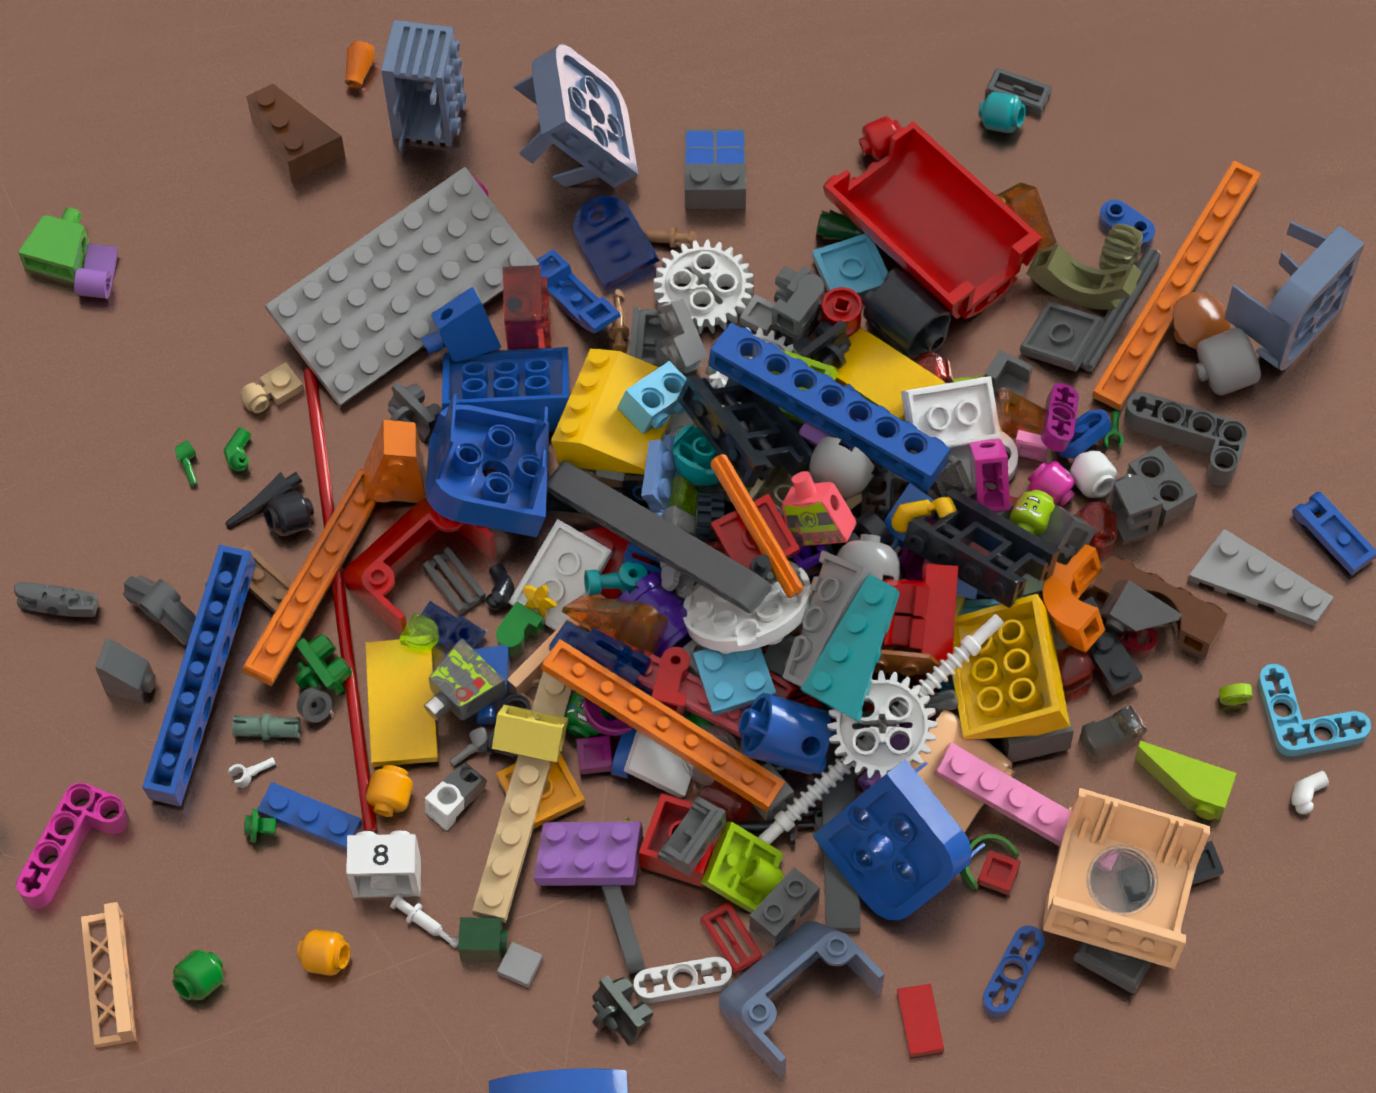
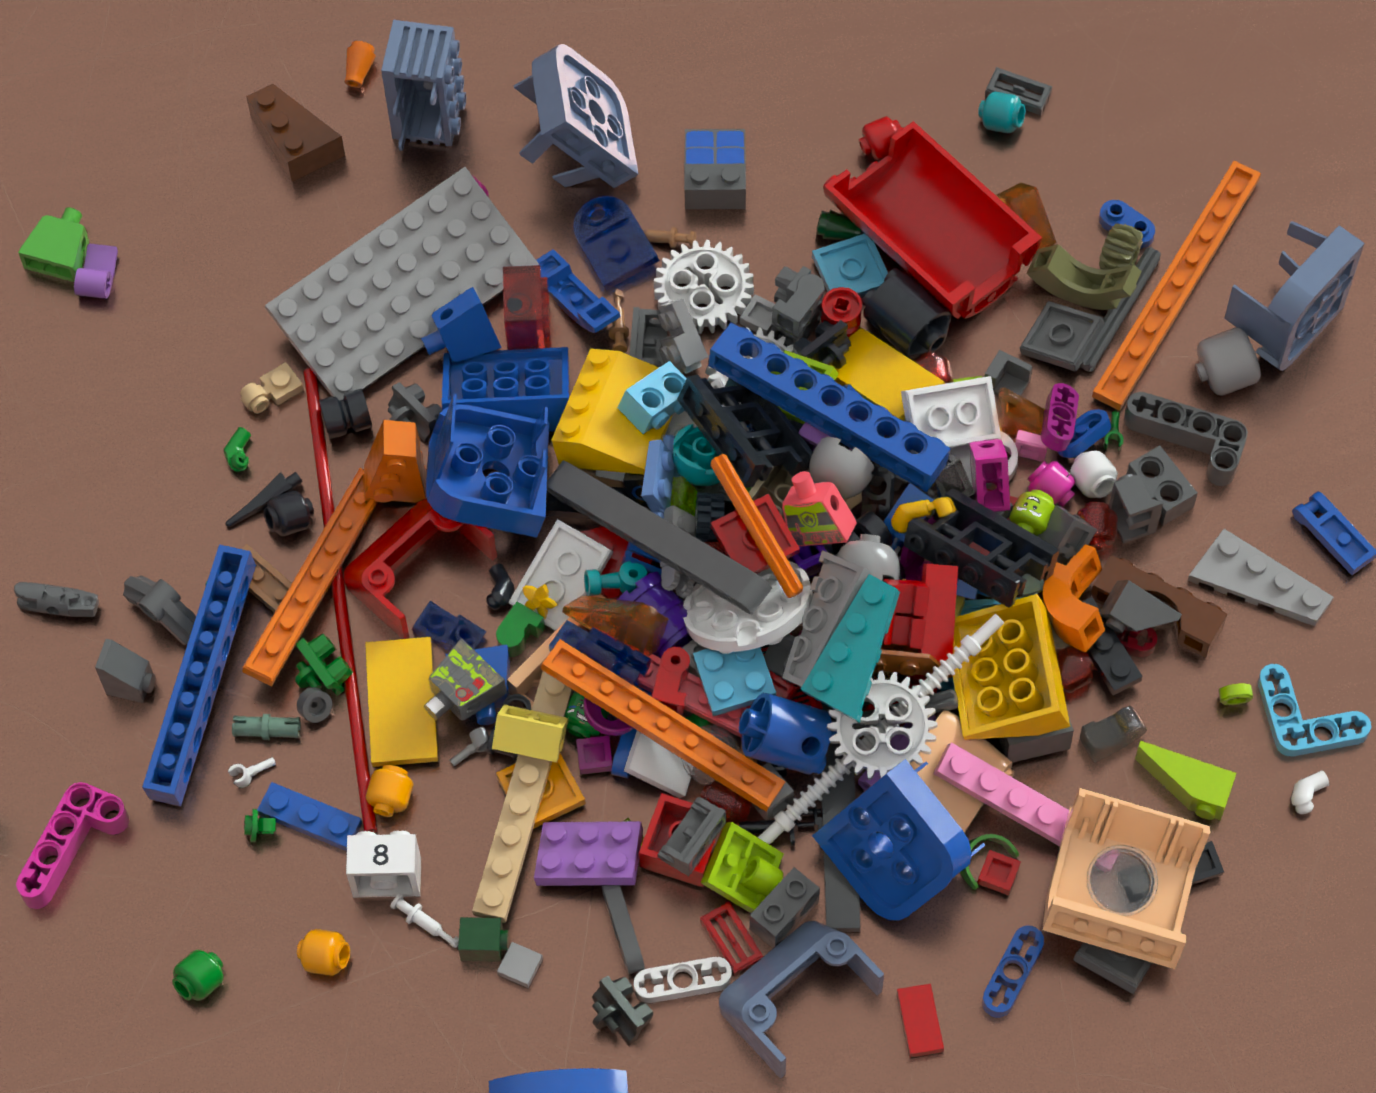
(118, 971): light nougat fence -> none
(184, 453): green hand -> none
(345, 413): none -> black wheel
(420, 633): clear neon green tile -> none
(439, 561): dark grey tile -> none
(454, 795): leg -> none
(761, 565): black bar -> none
(1197, 318): dark orange dish -> none

